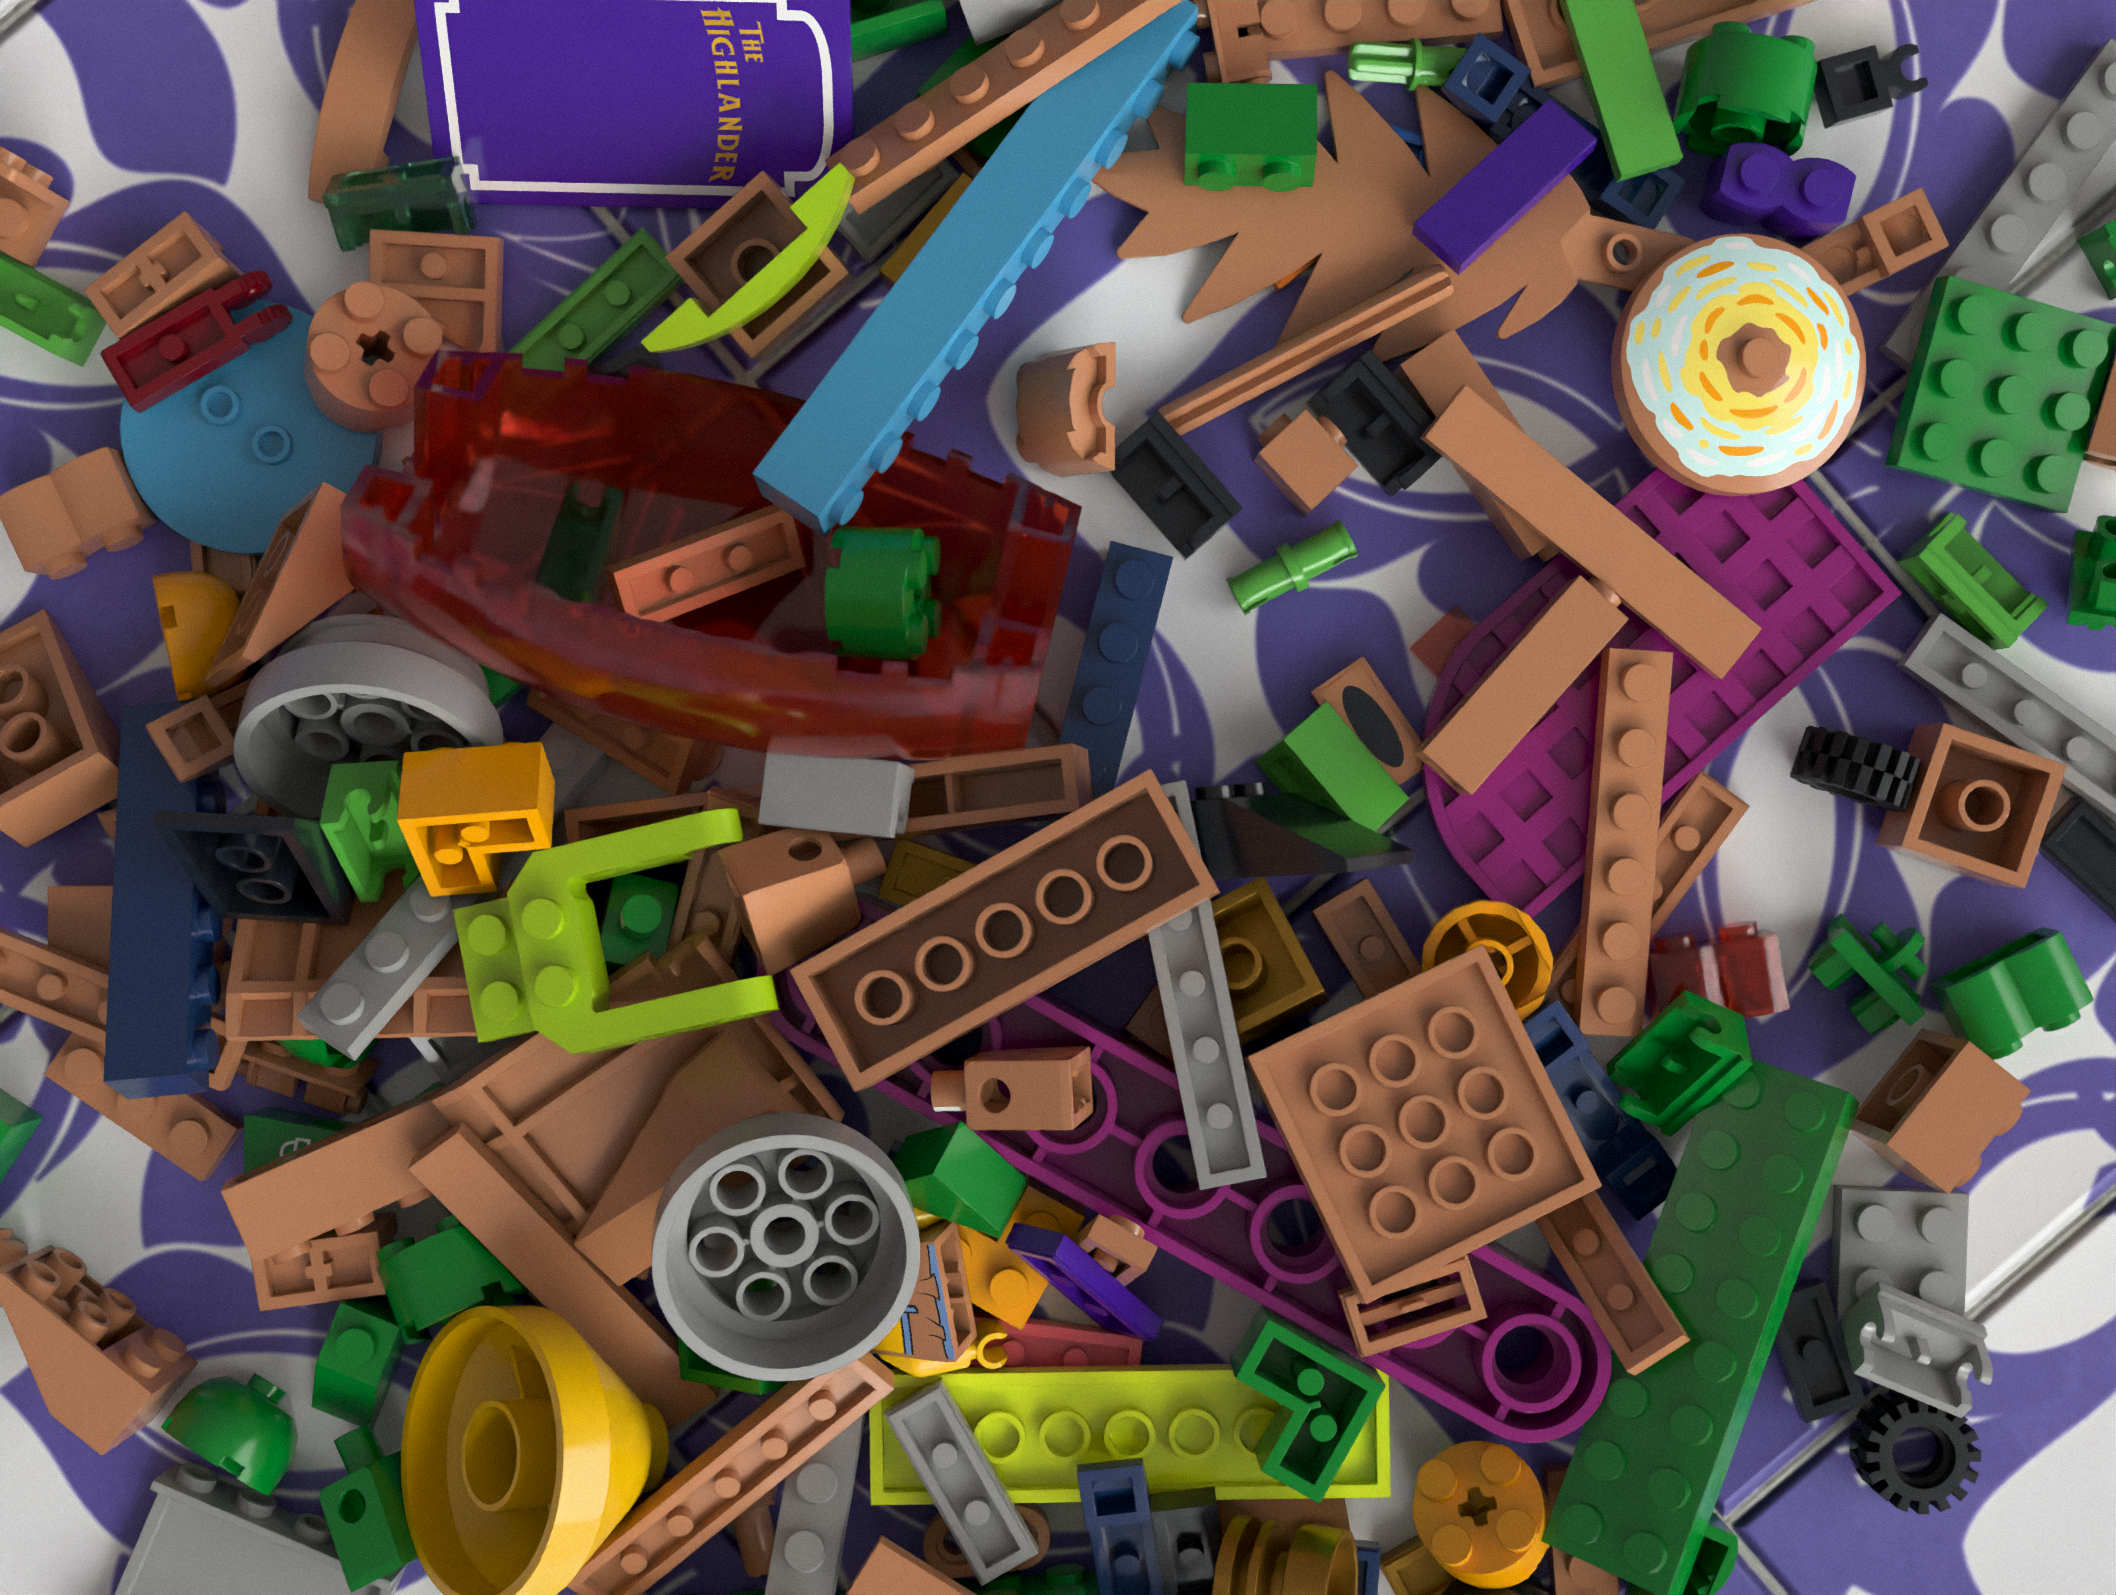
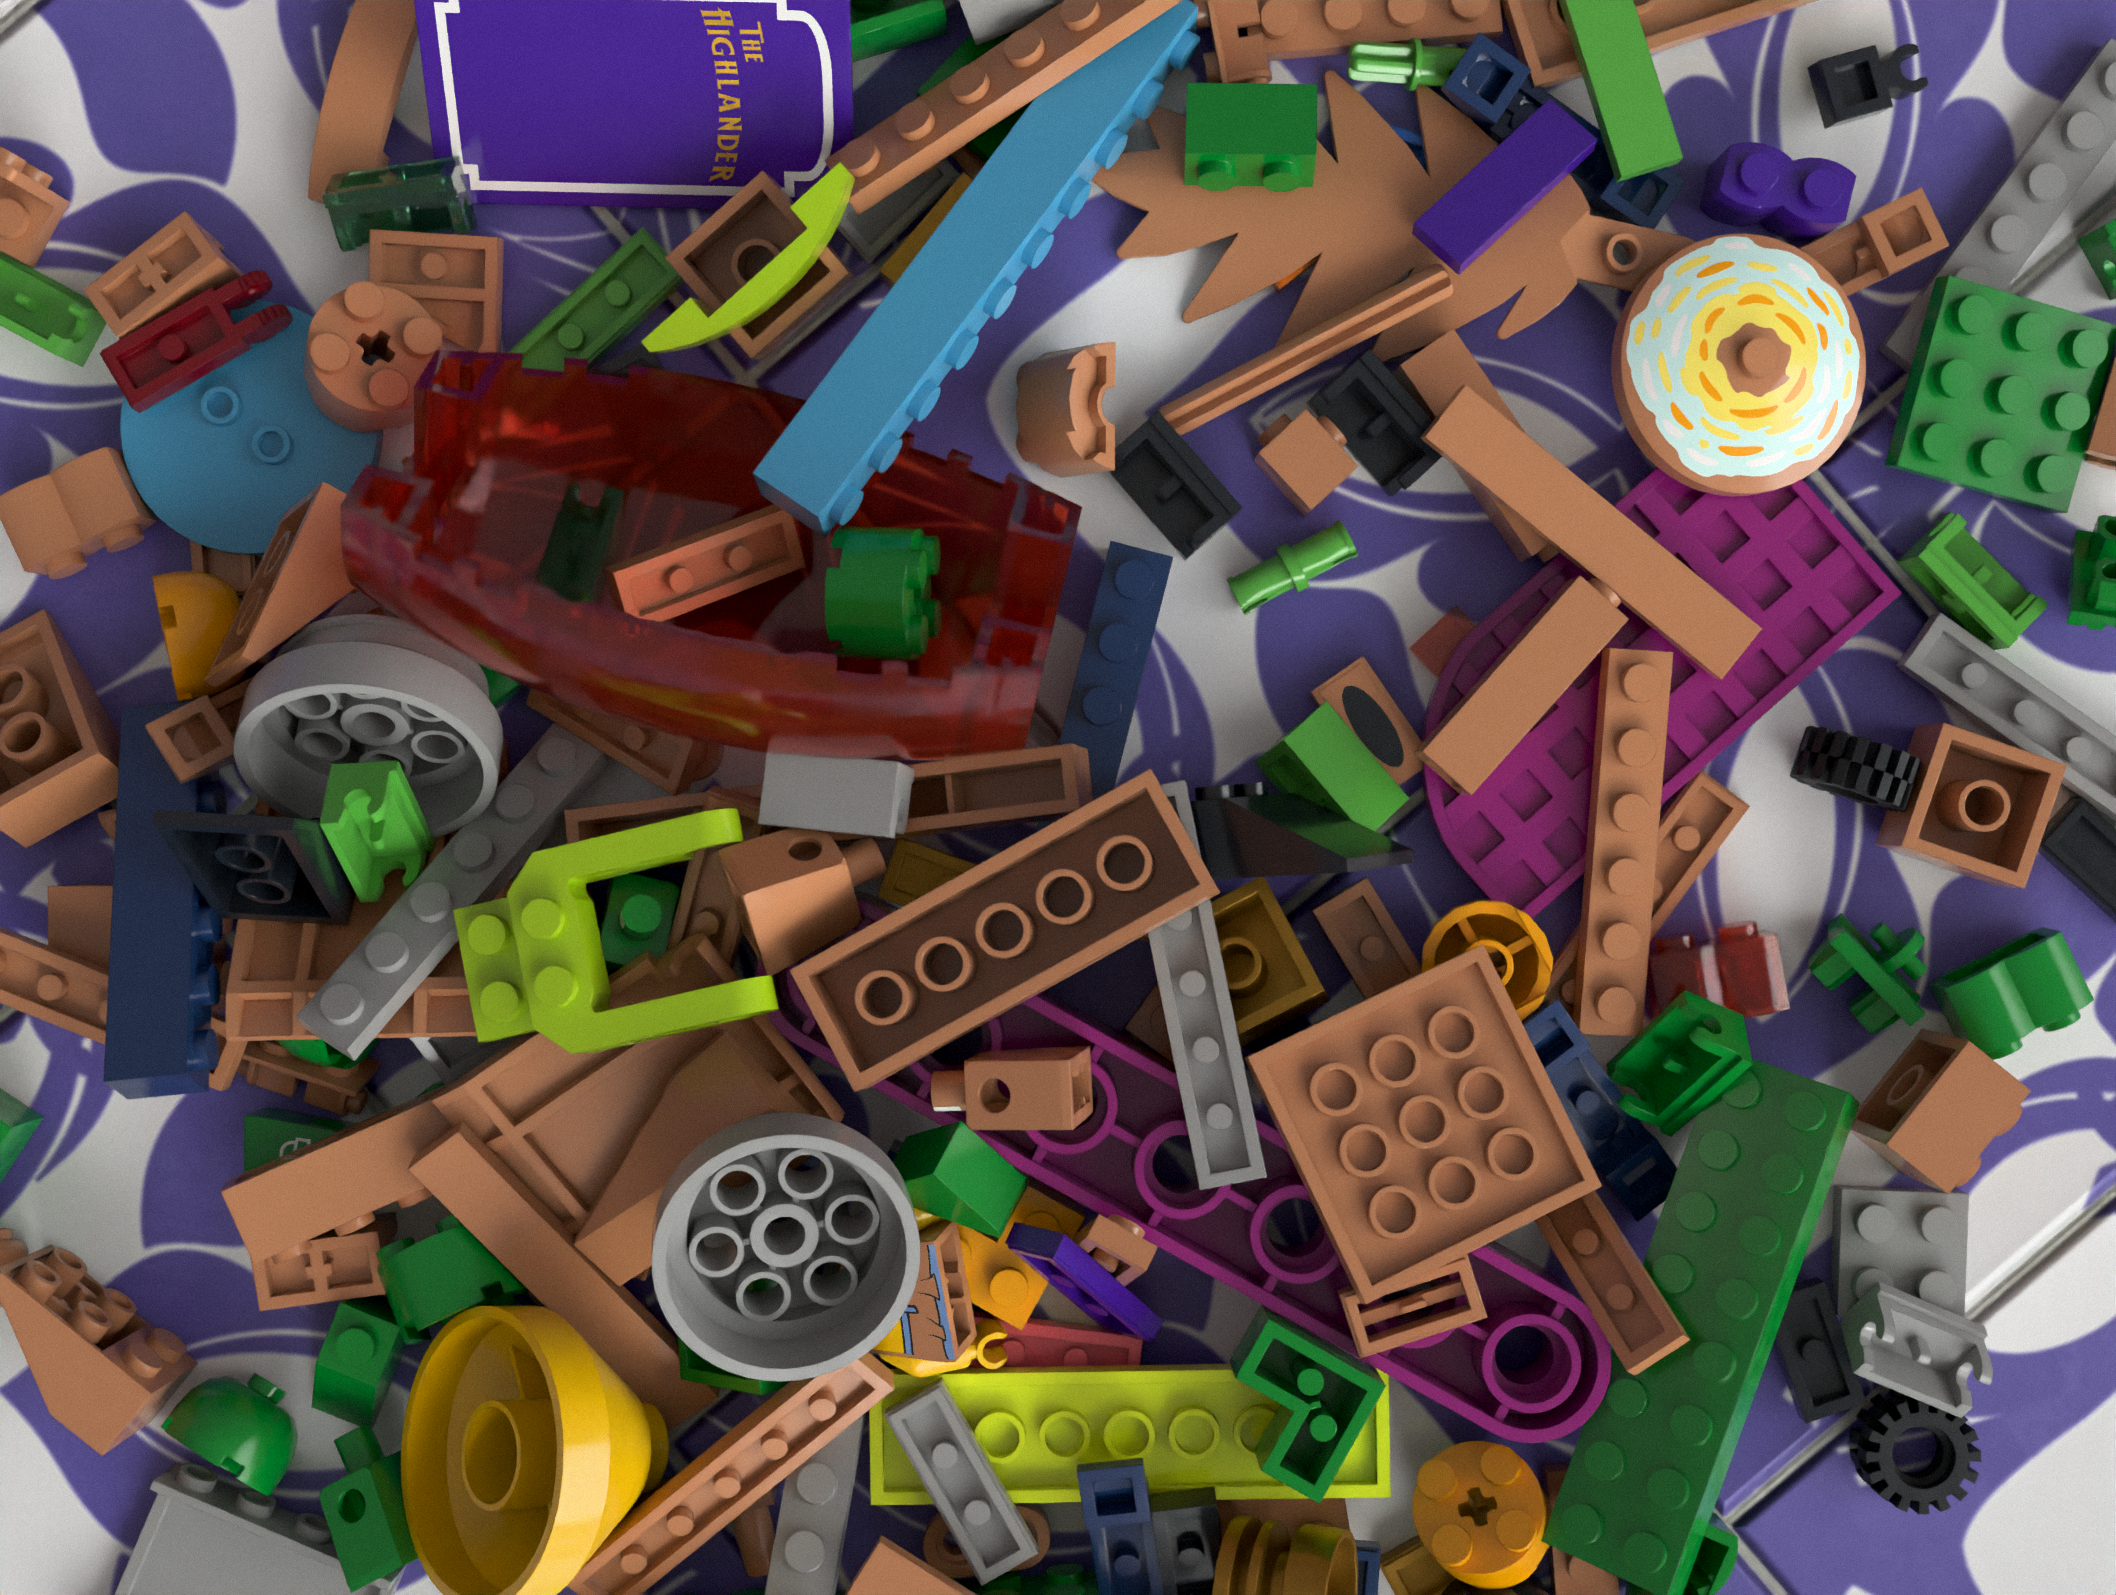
(178, 1127): nougat plate -> none
(470, 807): light orange brick -> none
(1745, 90): green brick -> none

